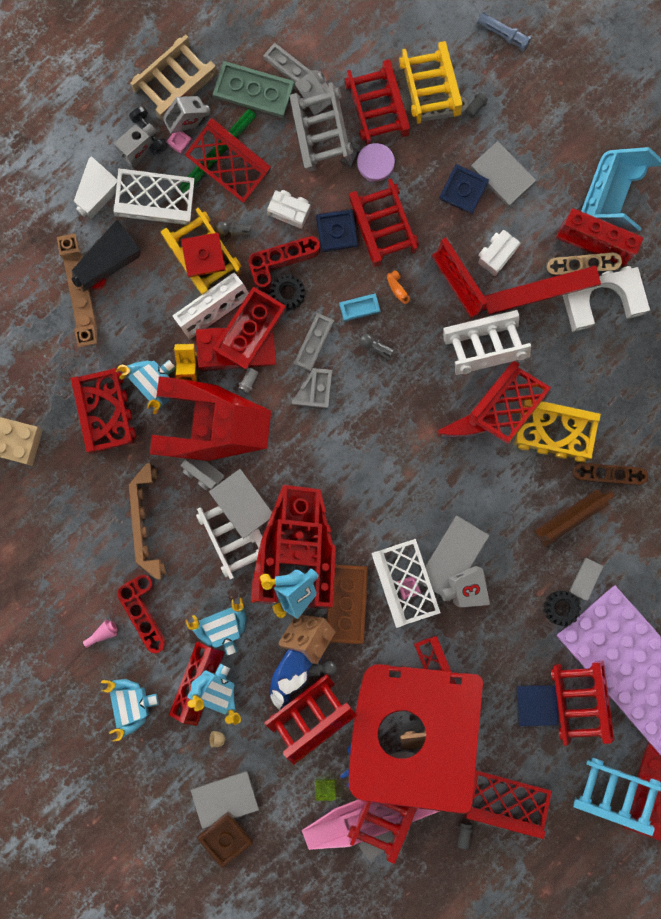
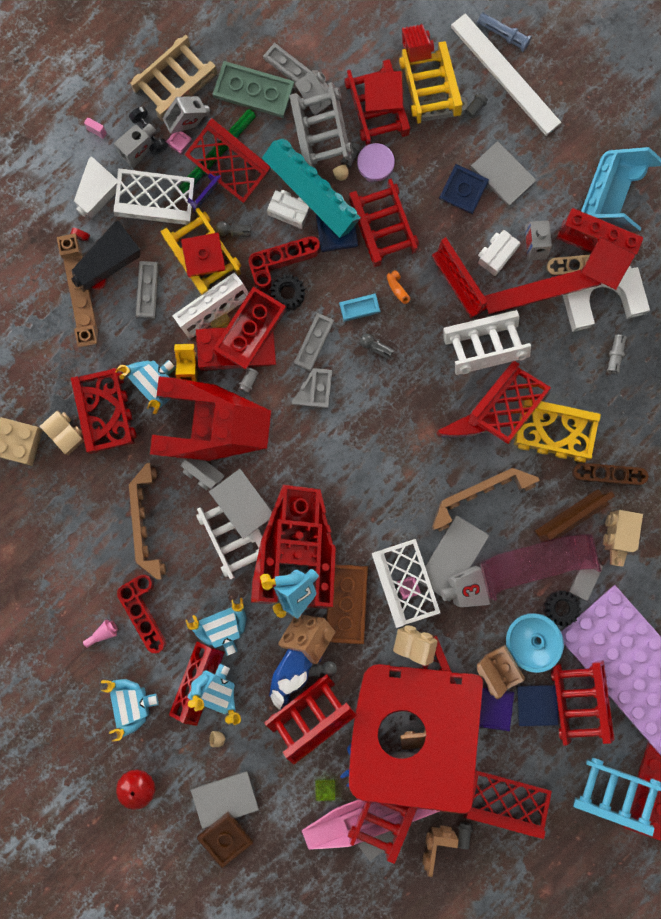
(62, 432): none -> tan brick
(81, 235): none -> red tile
(95, 128): none -> bright pink tile
(138, 782): none -> red helmet
(147, 289): none -> light grey tile
(203, 196): none -> dark purple piece
(221, 322): none -> clear yellow tile
(311, 187): none -> teal brick
(341, 172): none -> tan hinge
(384, 92): none -> red tile
(415, 645): none -> tan brick
(417, 43): none -> red brick
(438, 836): none -> medium nougat bracket
(496, 712): none -> dark purple piece
(499, 671): none -> medium nougat bracket
(505, 74): none -> white tile
(522, 480): none -> medium nougat slope
(523, 643): none -> medium azure dish
(538, 237): none -> light grey torso
(539, 562): none -> clear pink windscreen
(608, 263): none -> red tile
(616, 354): none -> light grey pin
(622, 535): none -> tan hinge

